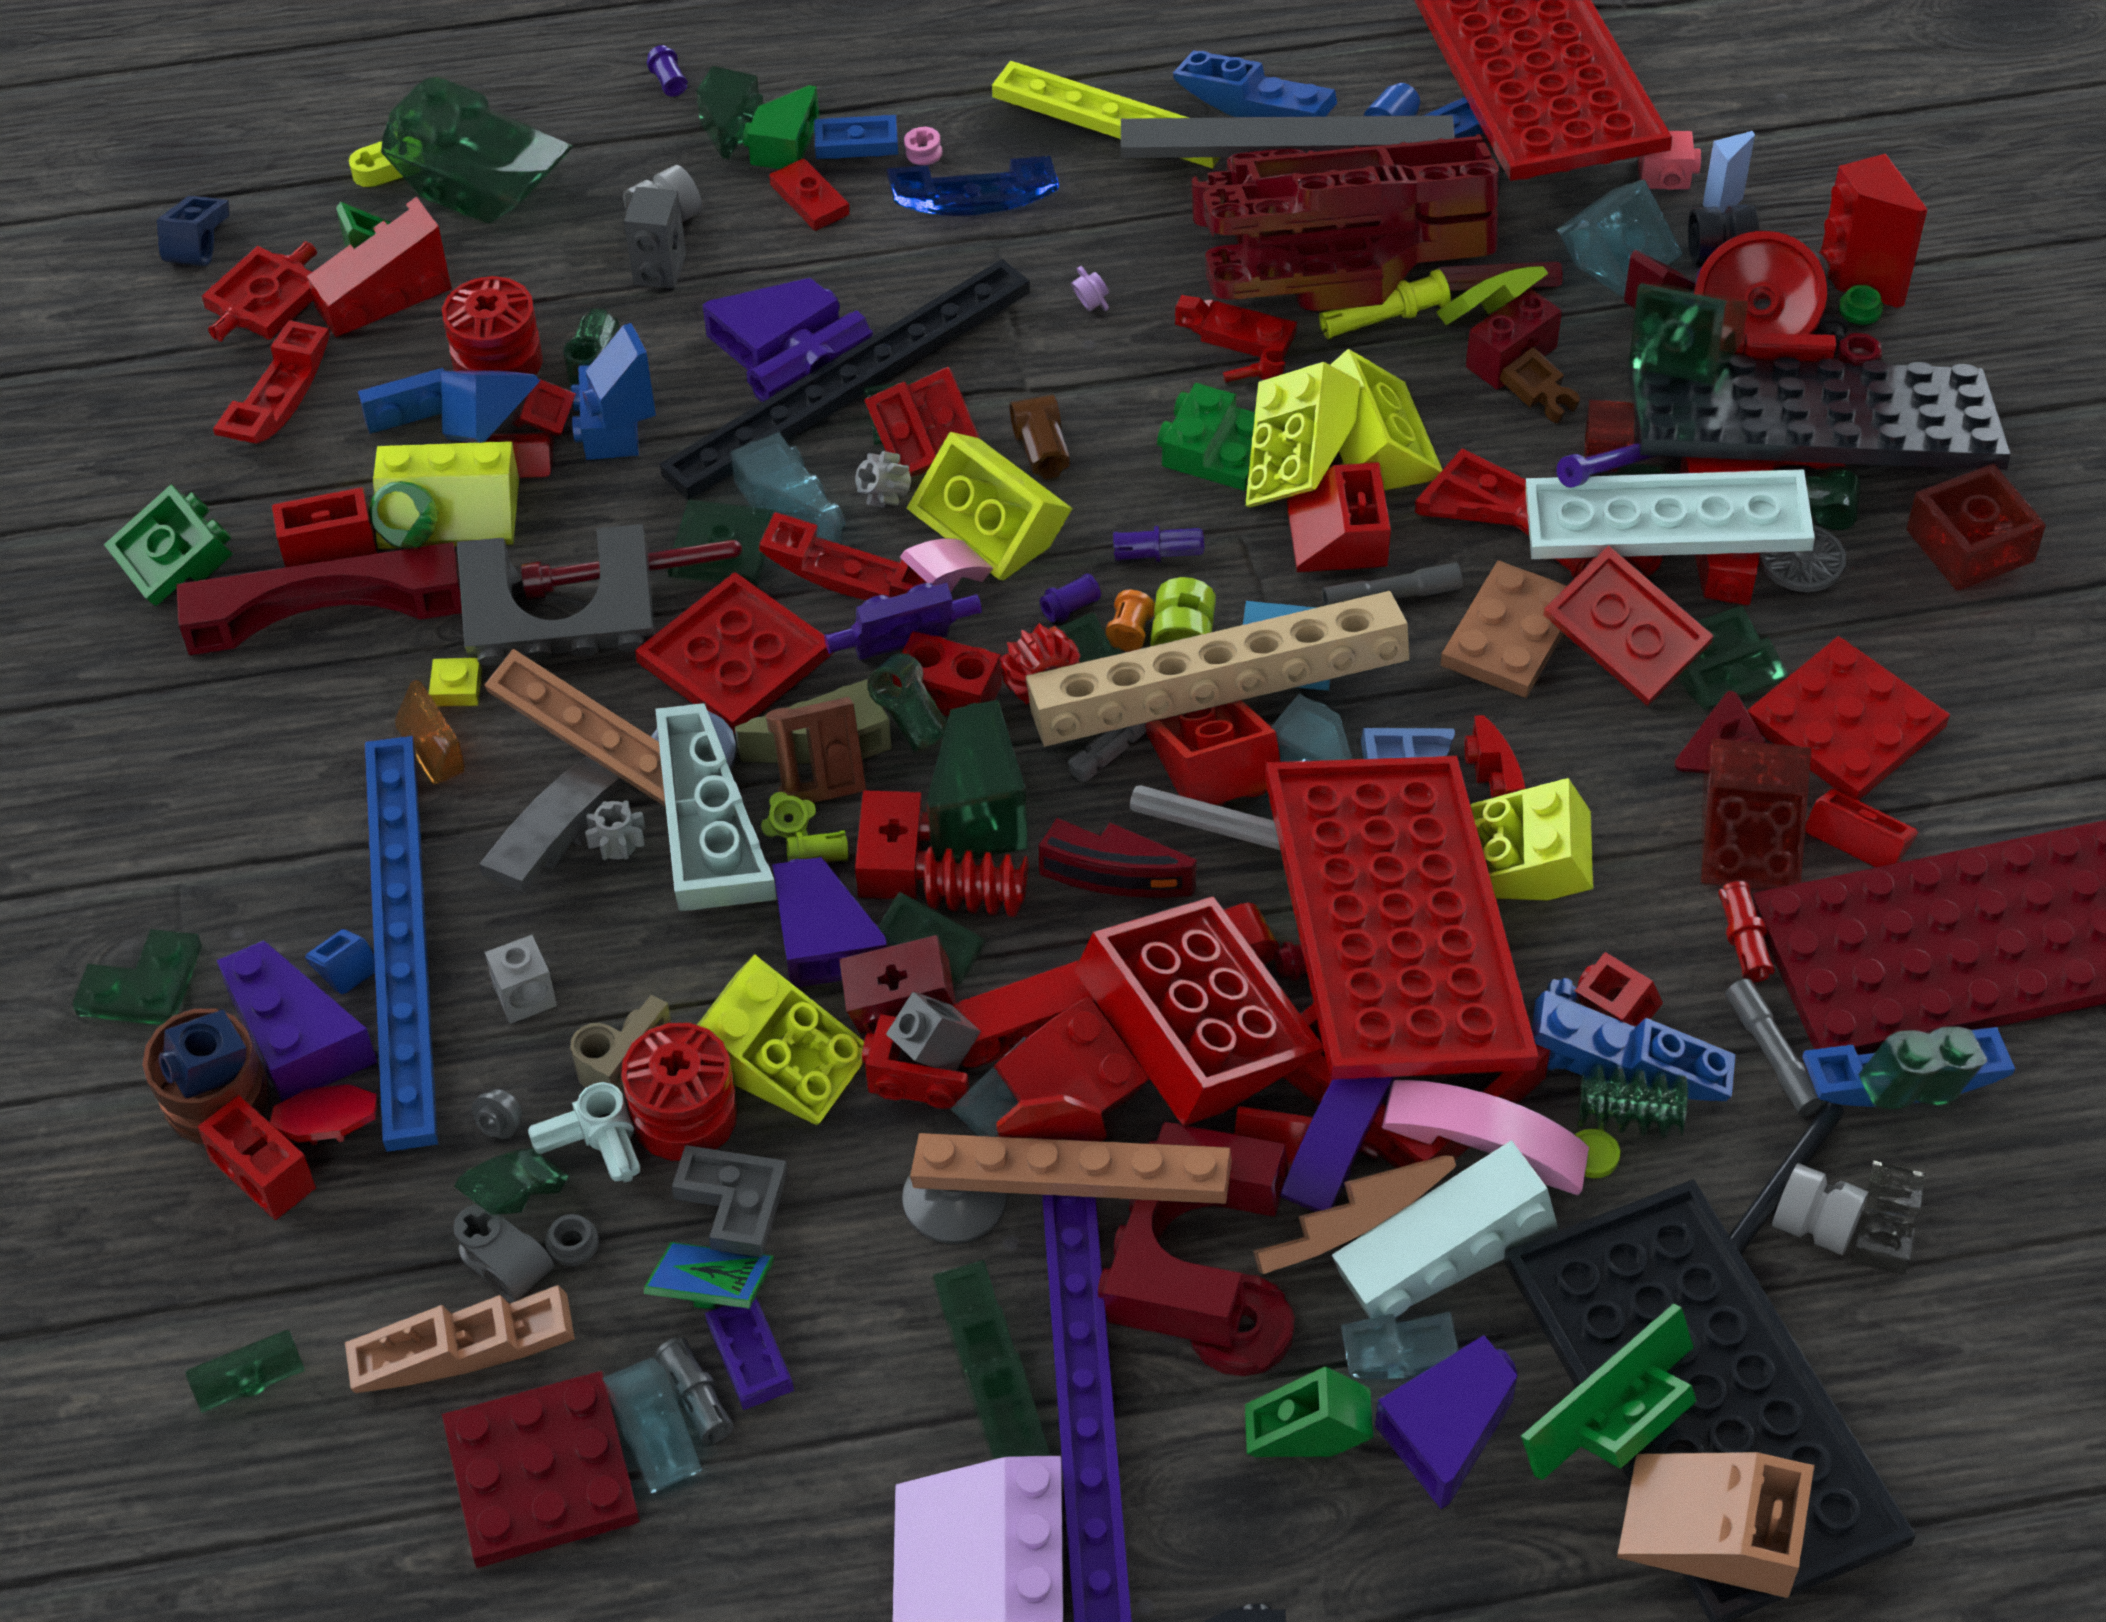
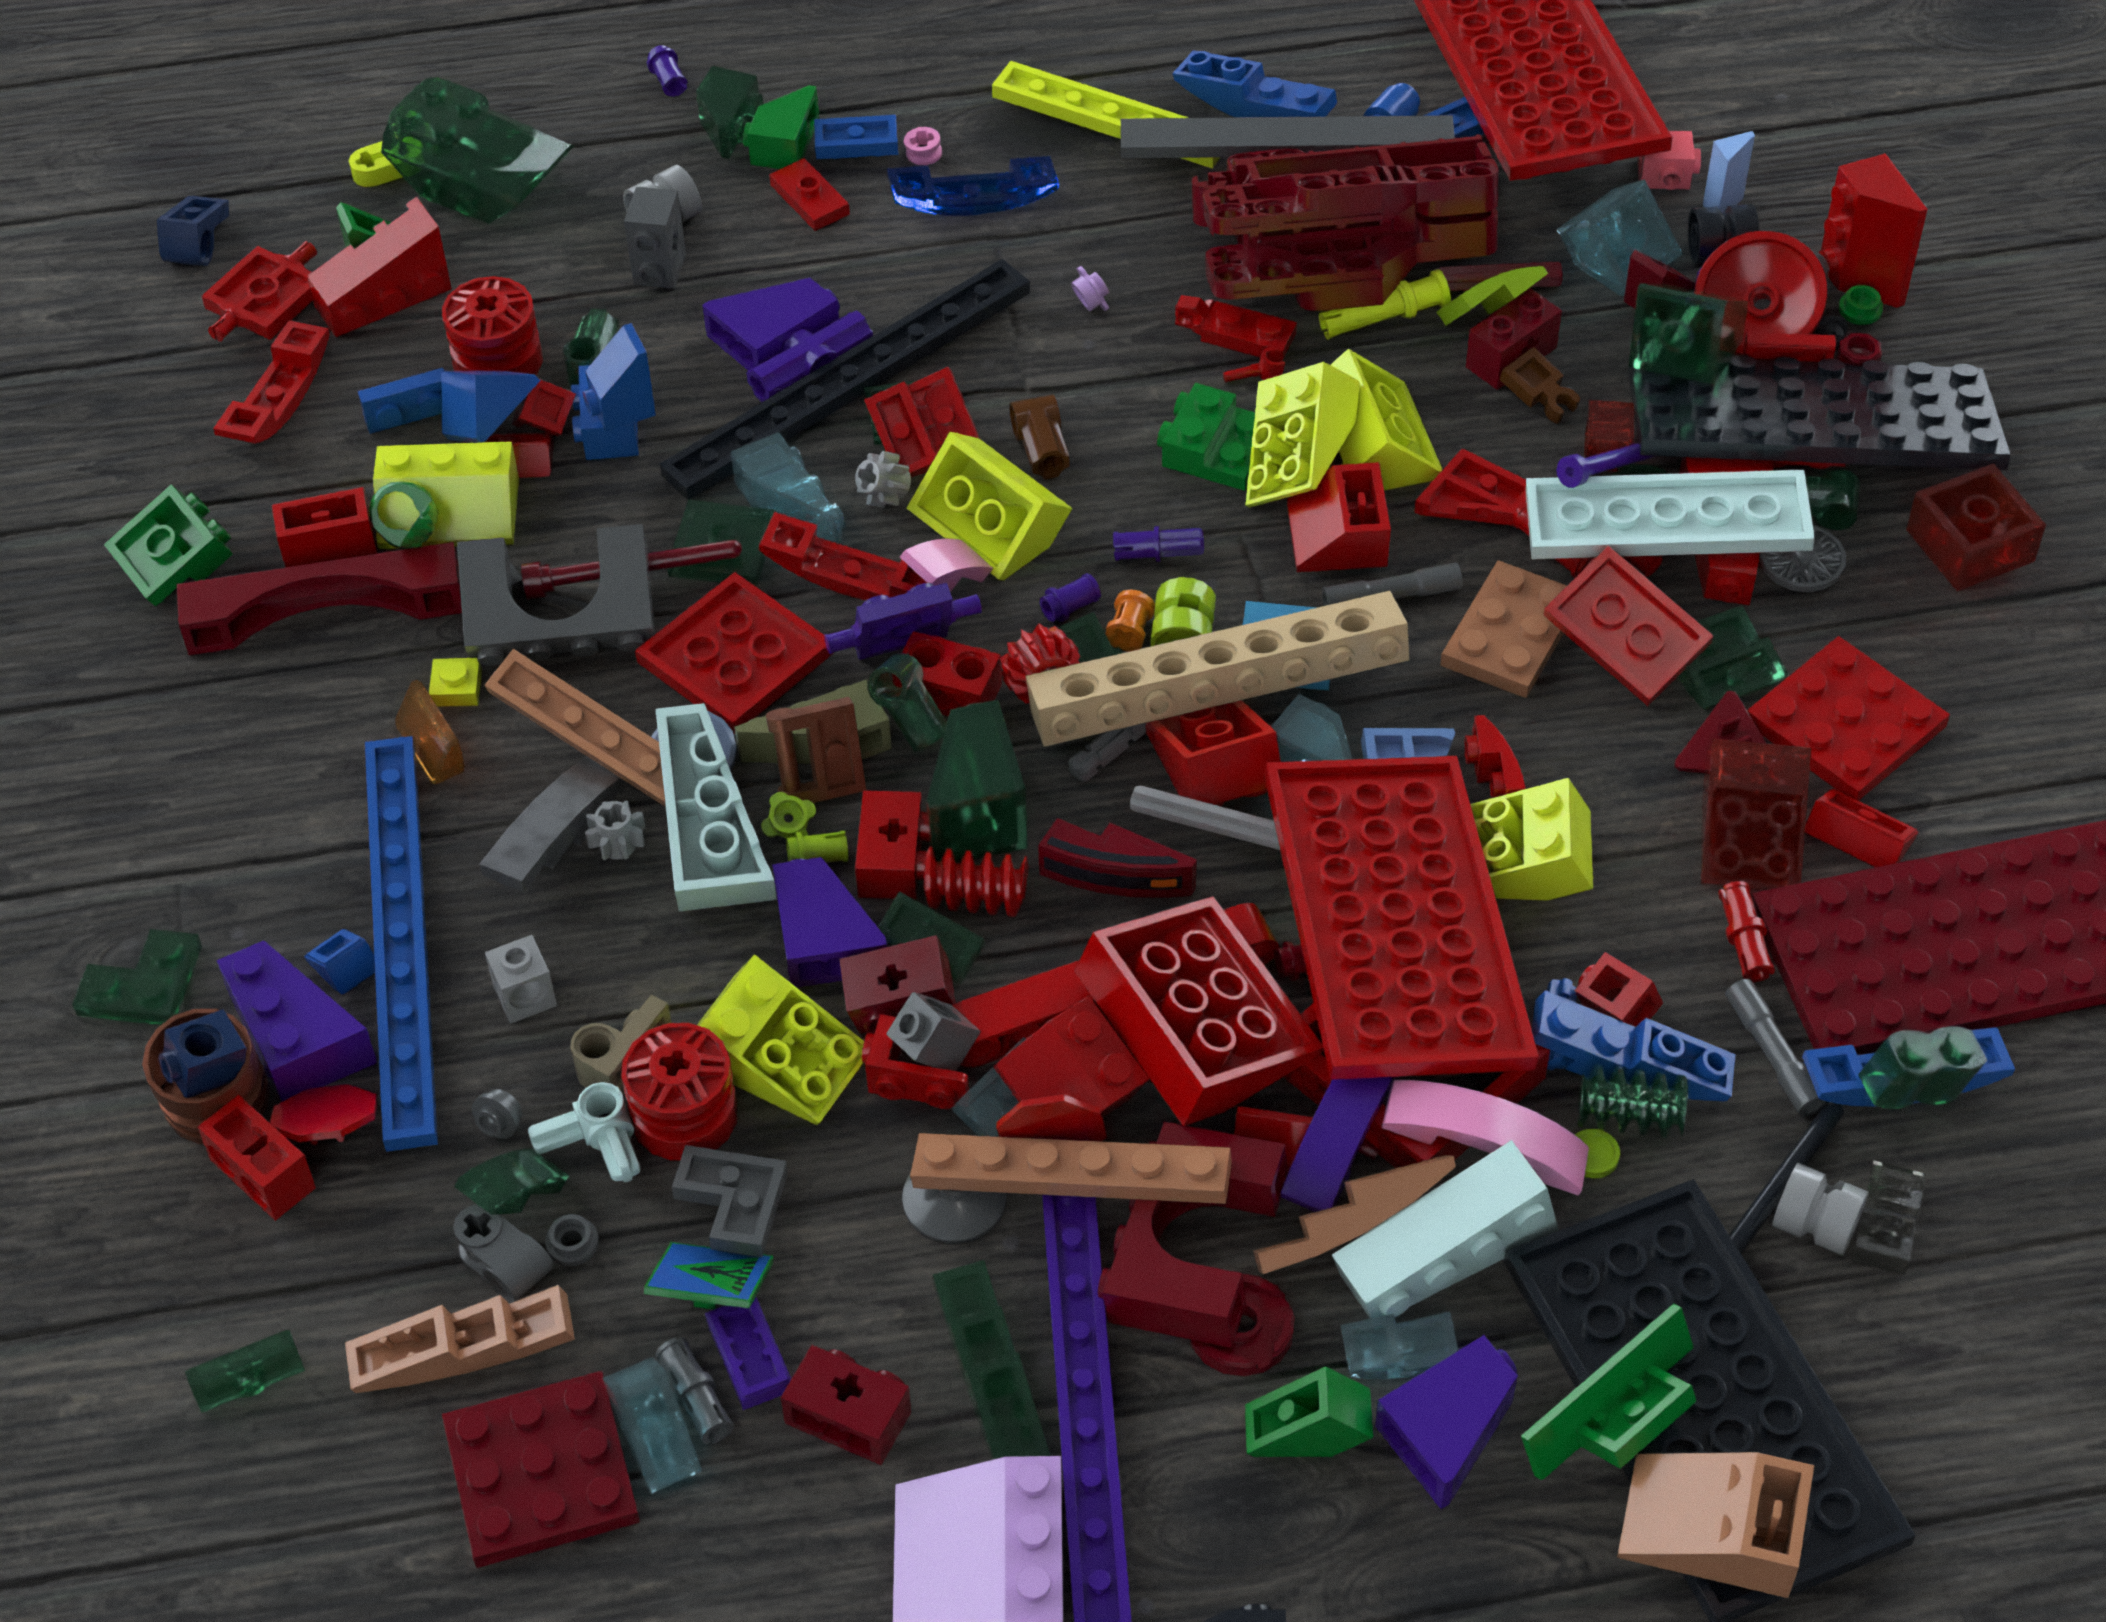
(846, 1403): none -> dark red brick

